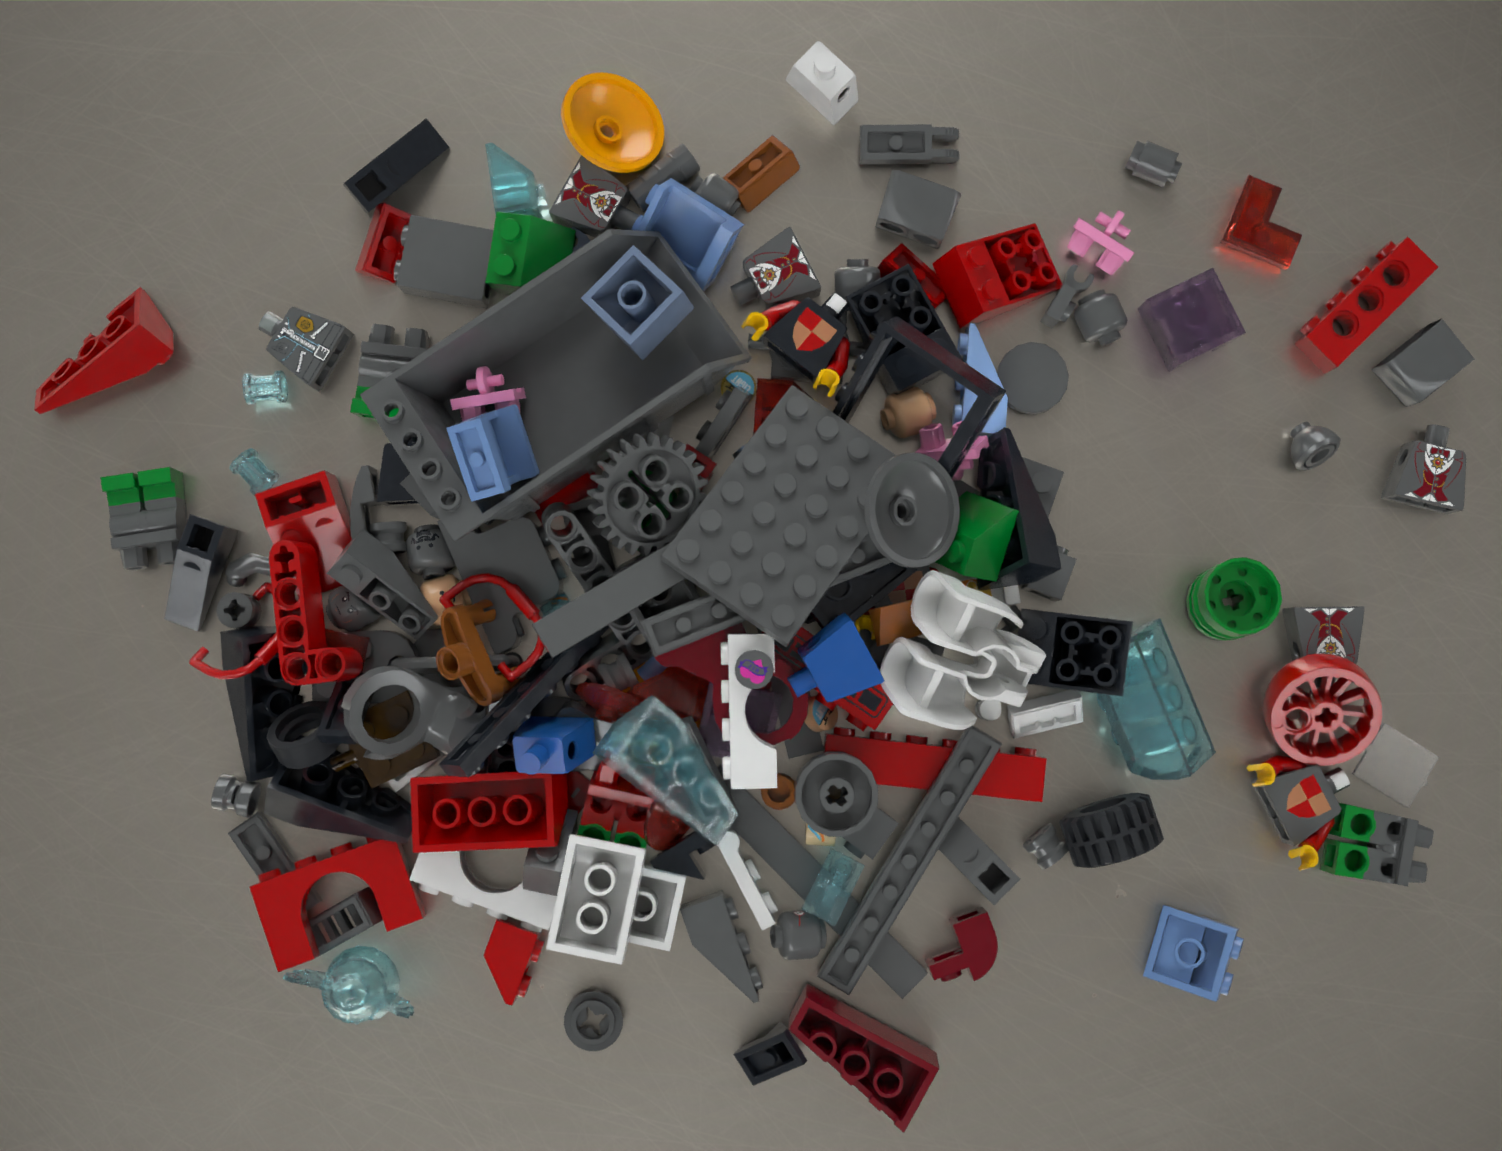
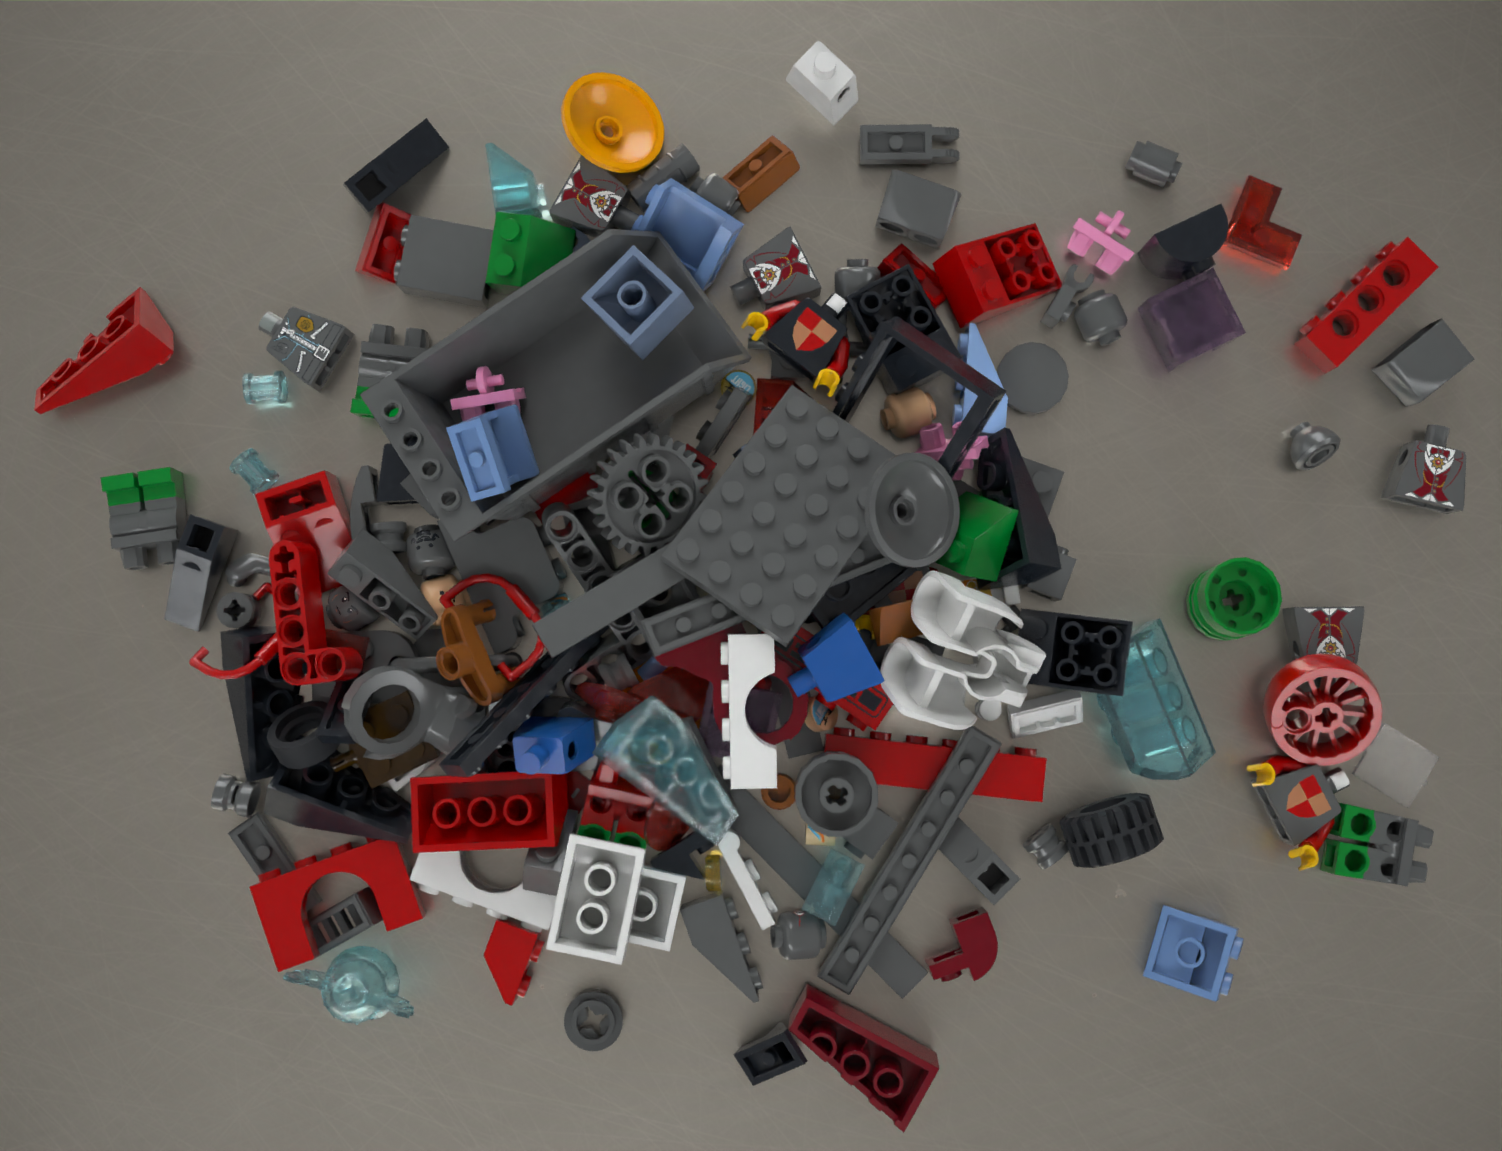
(713, 873): none -> clear yellow tile
(754, 669): dark grey tile -> none
(1186, 246): none -> black brick

